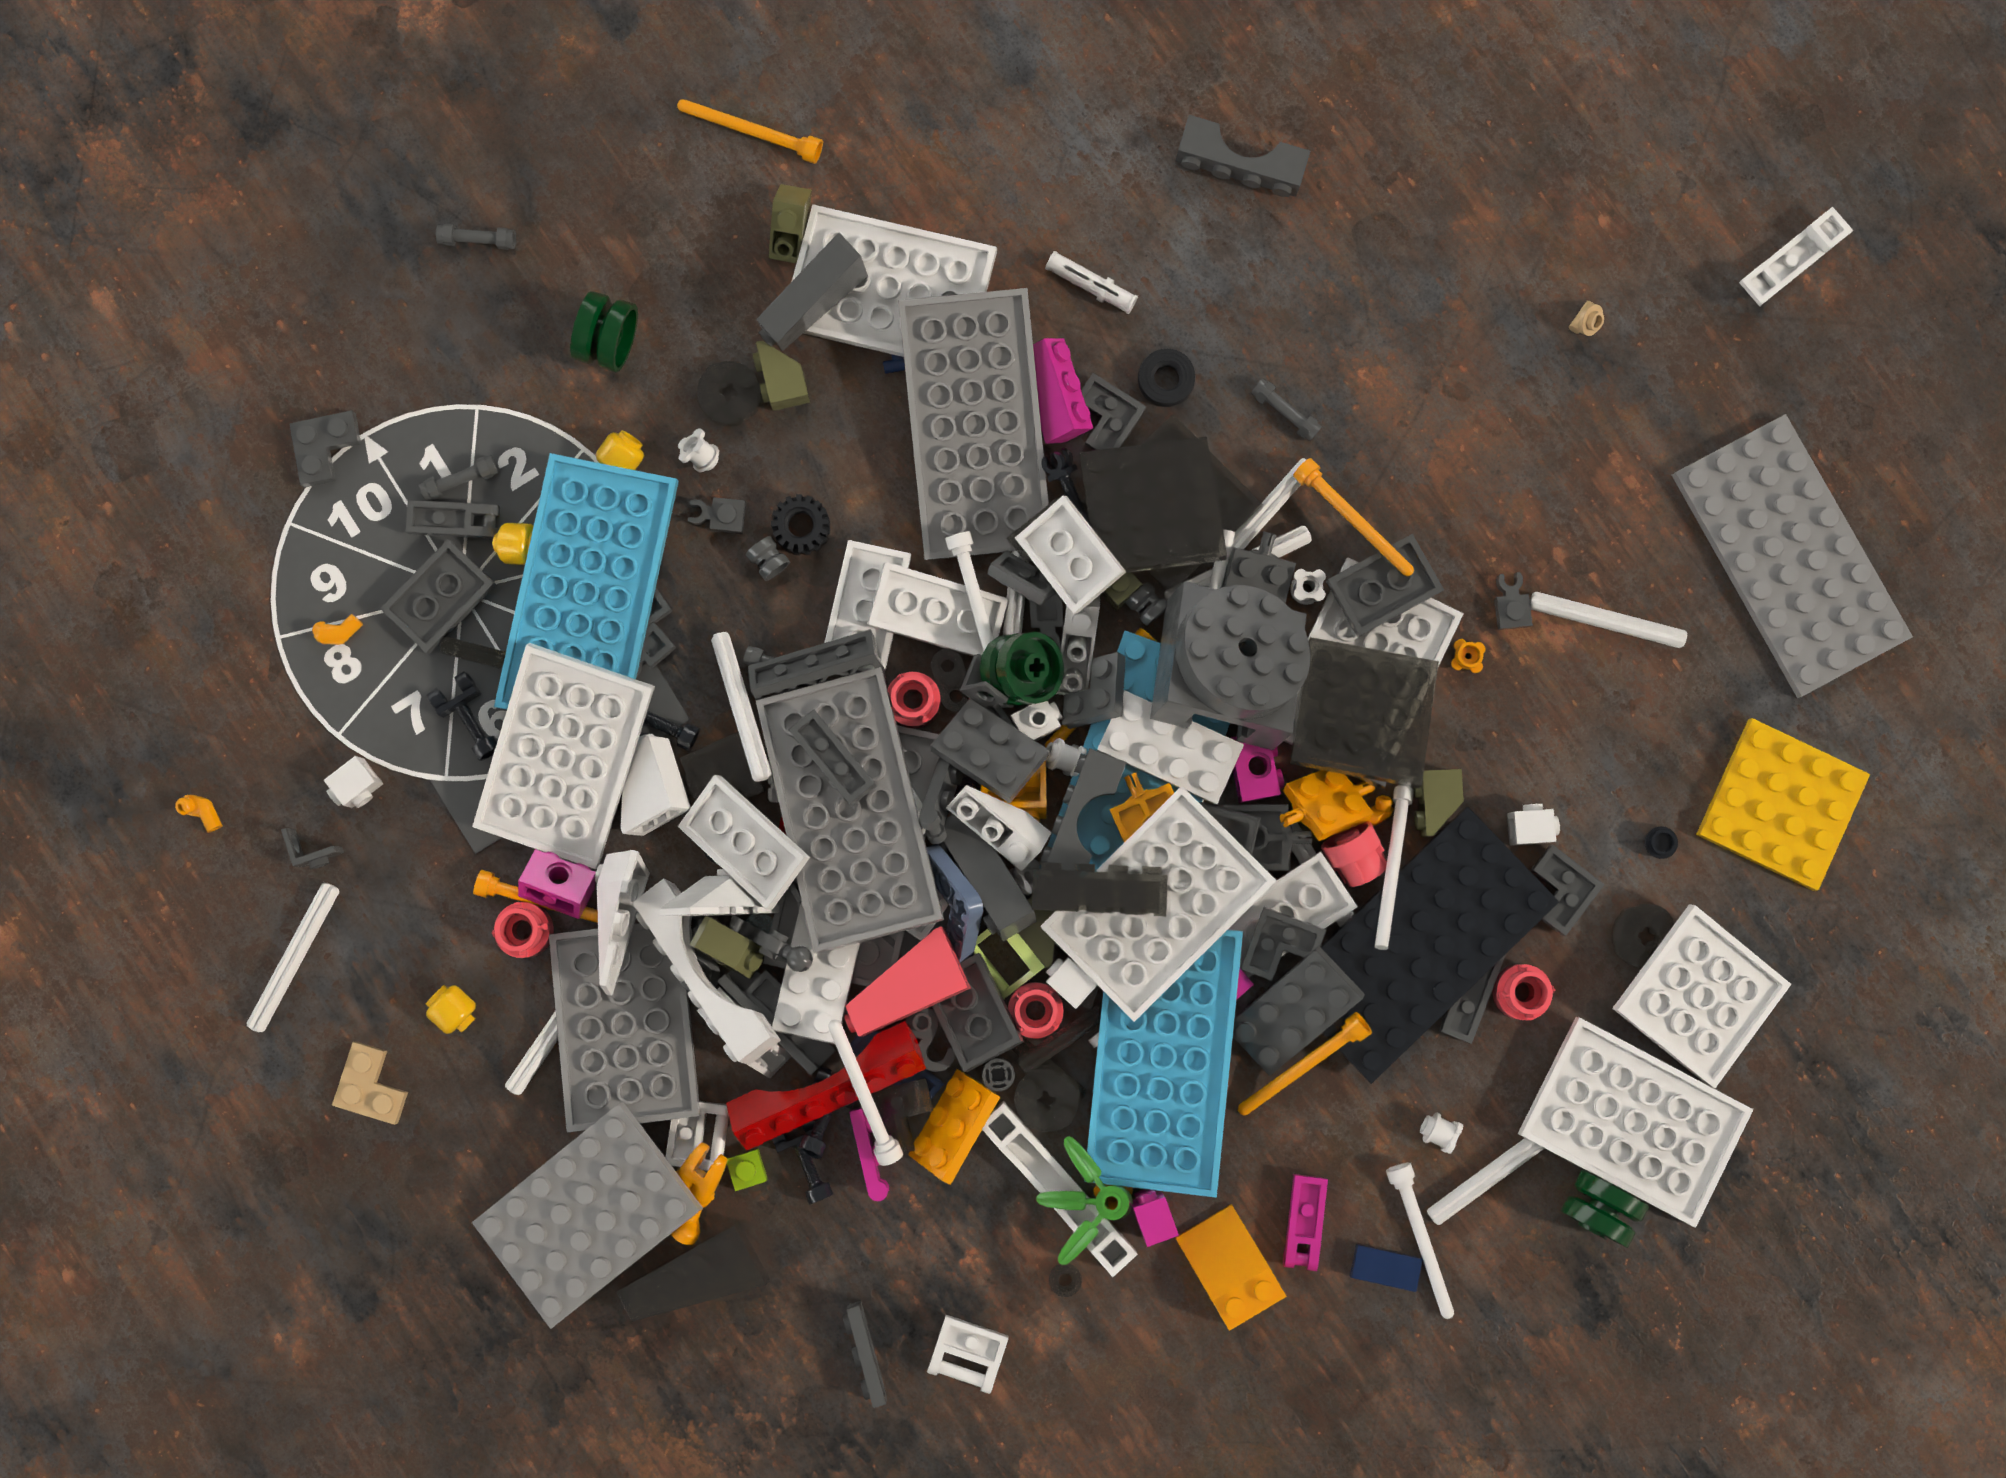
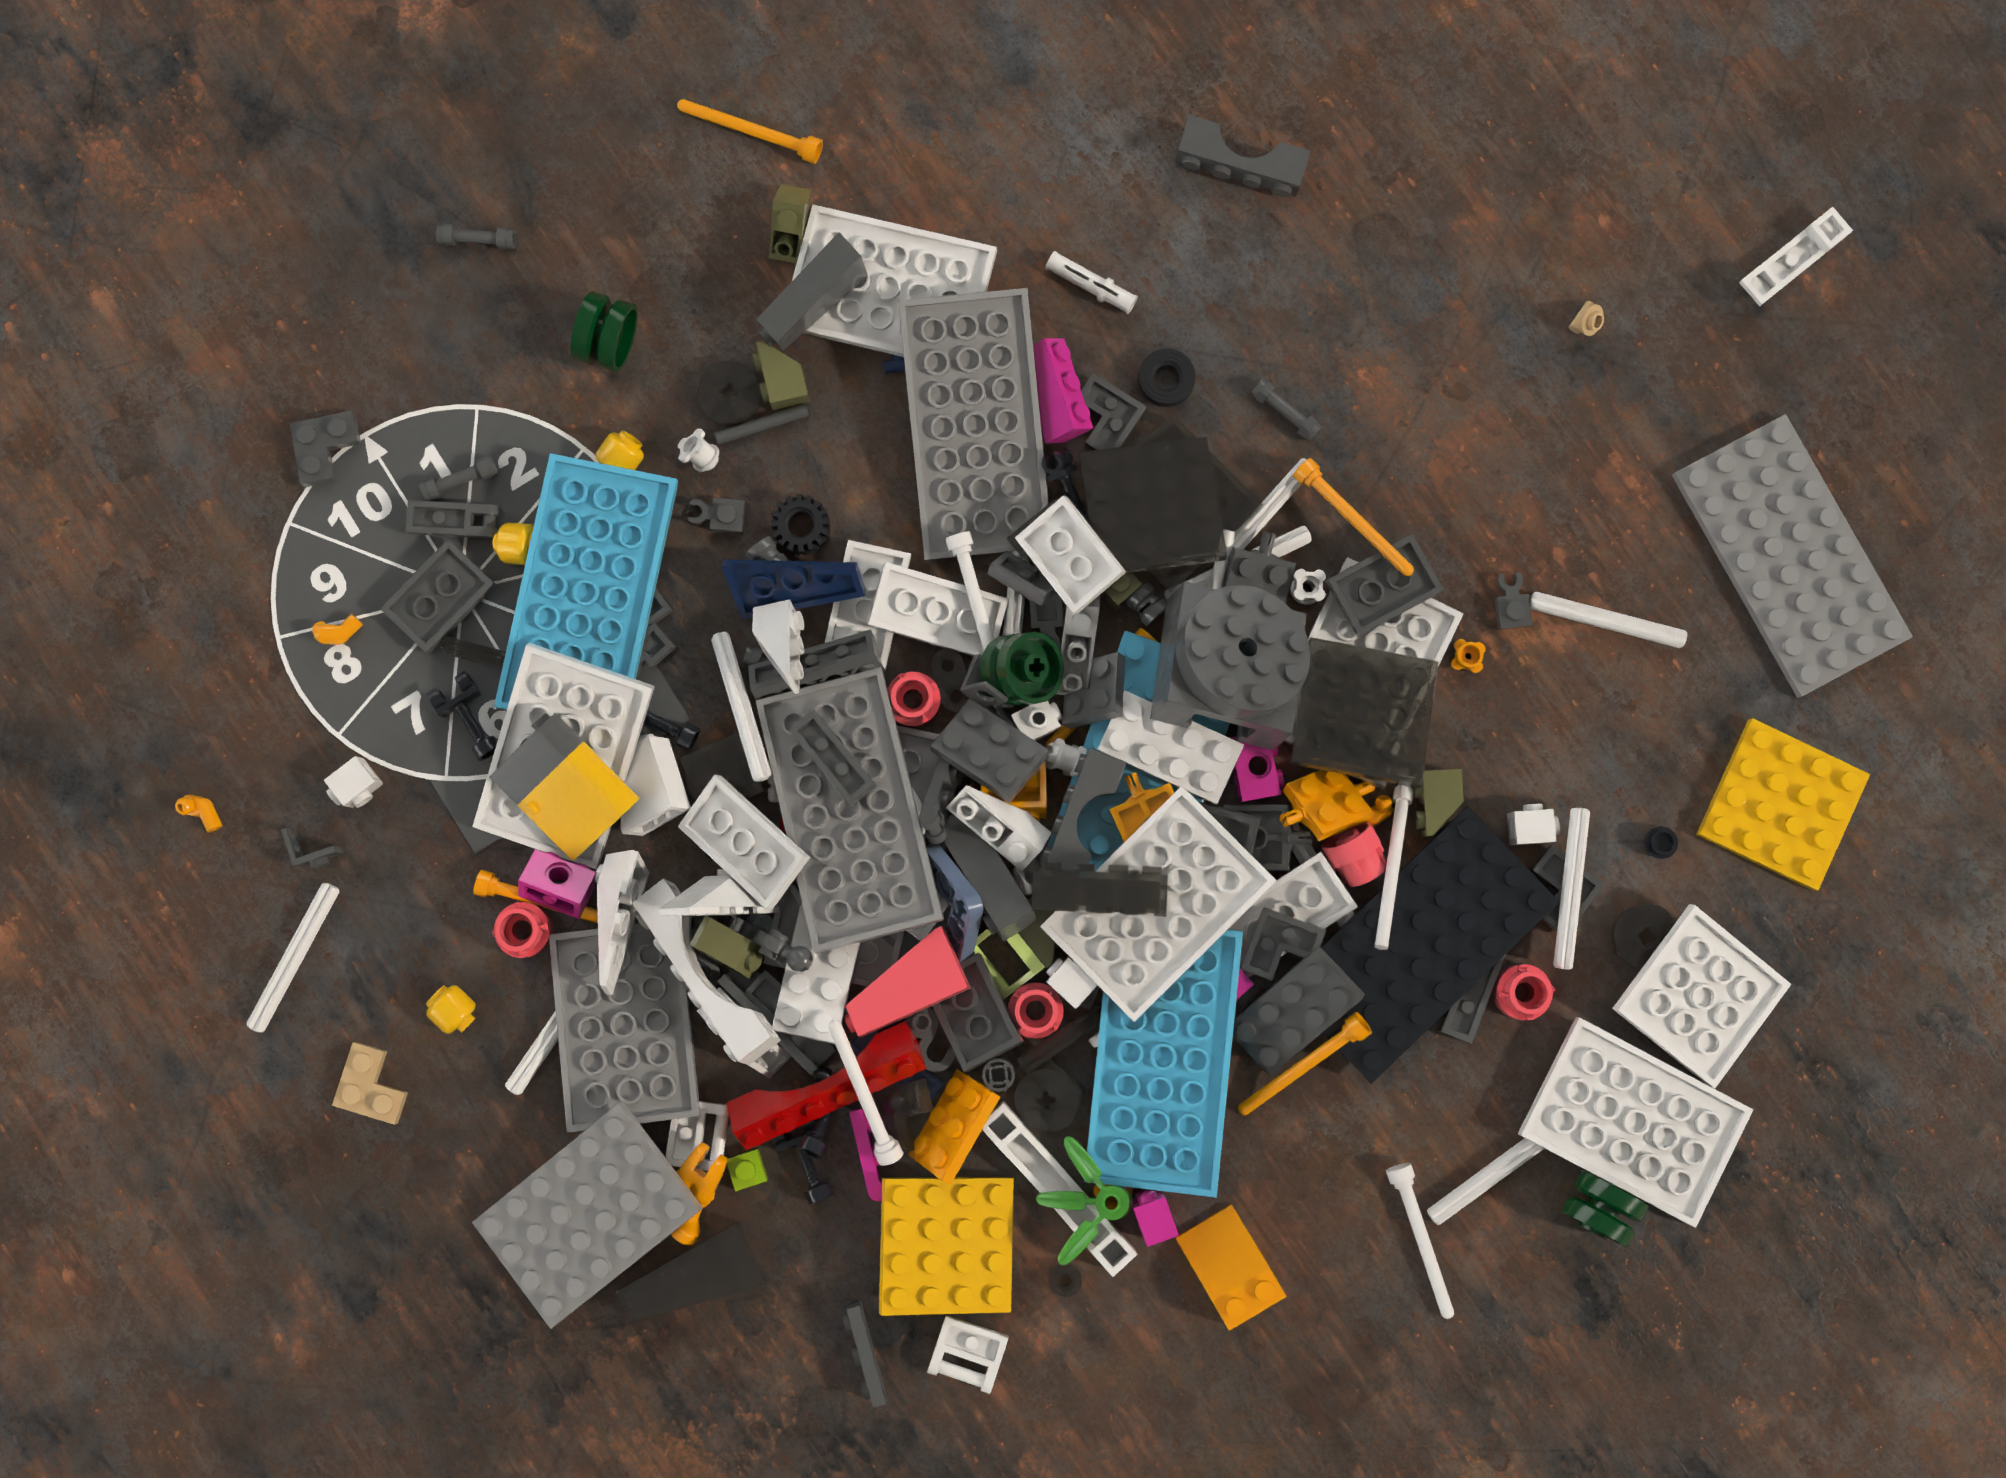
(564, 786): none -> yellow door
(761, 424): none -> dark grey bar
(778, 634): none -> white slope
(803, 582): none -> dark blue wing
(946, 1246): none -> yellow plate
(1305, 1221): dark pink plate -> none
(1386, 1267): dark blue tile -> none
(1441, 1132): white brick -> none
(1571, 888): none -> white axle

